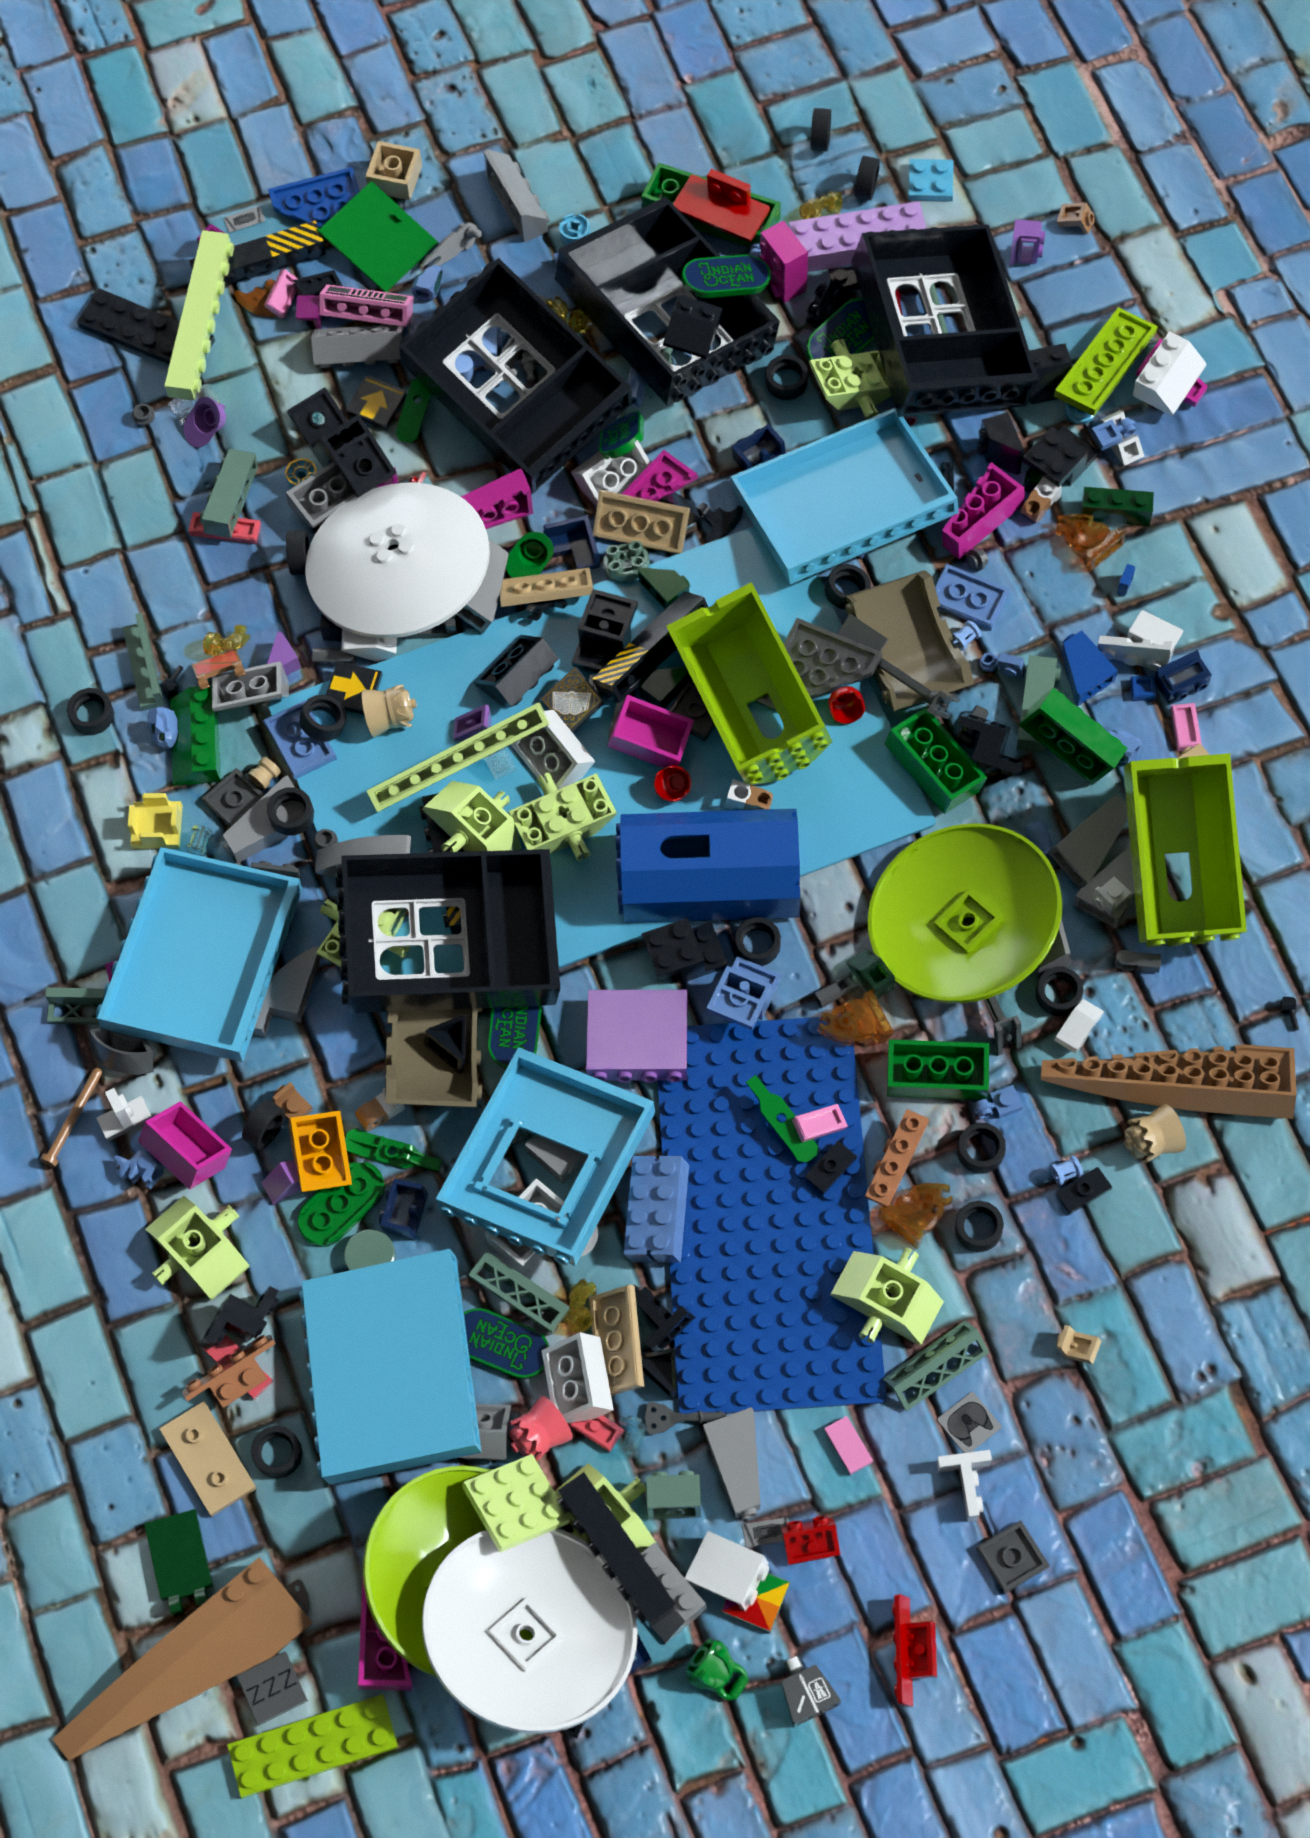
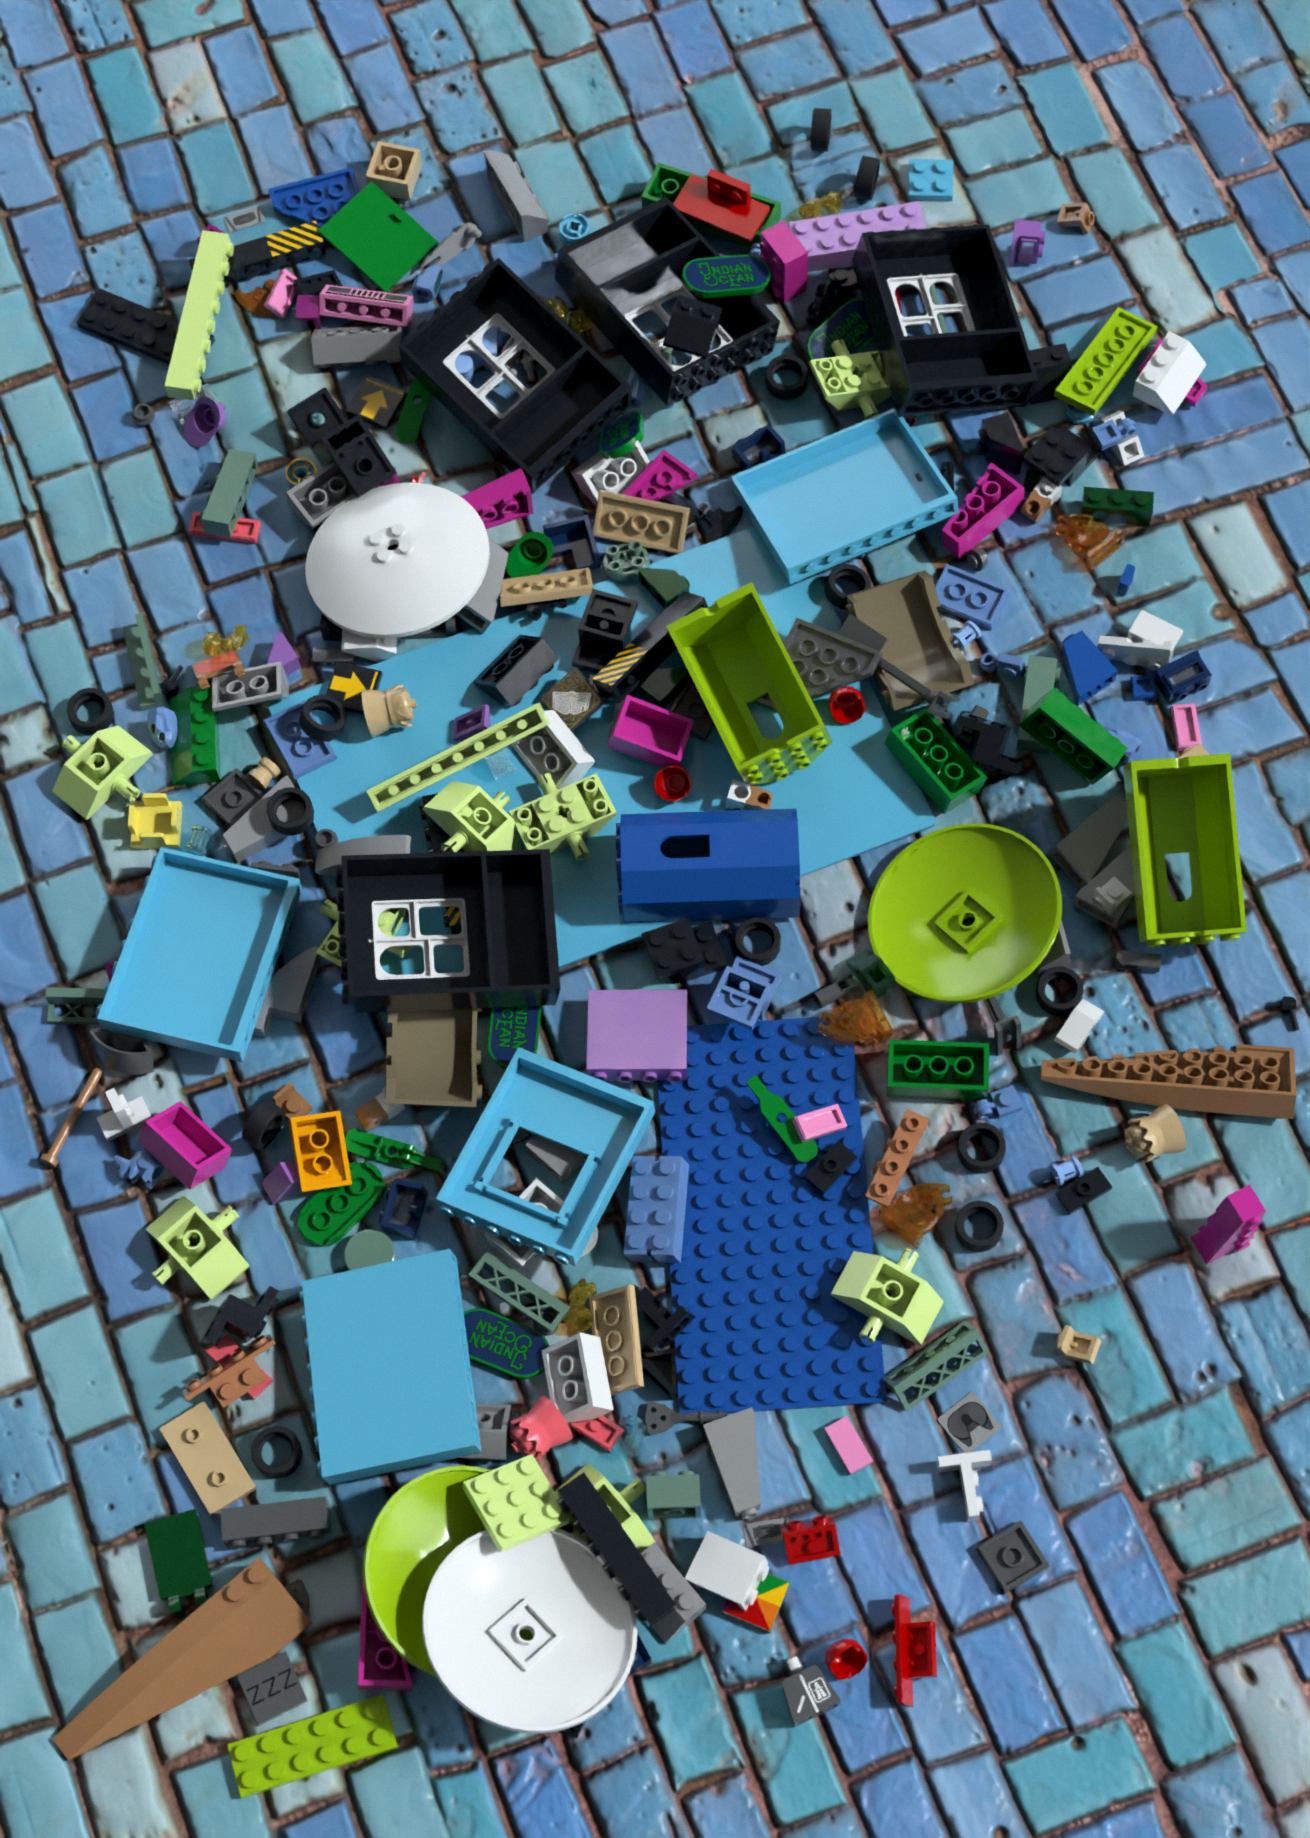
(99, 769): none -> yellowish green slope
(275, 1521): none -> dark grey brick
(296, 549): black tyre -> none
(448, 1042): black slope -> none
(712, 1669): green piece -> none
(845, 1658): none -> red hair
(1230, 1225): none -> dark pink wedge

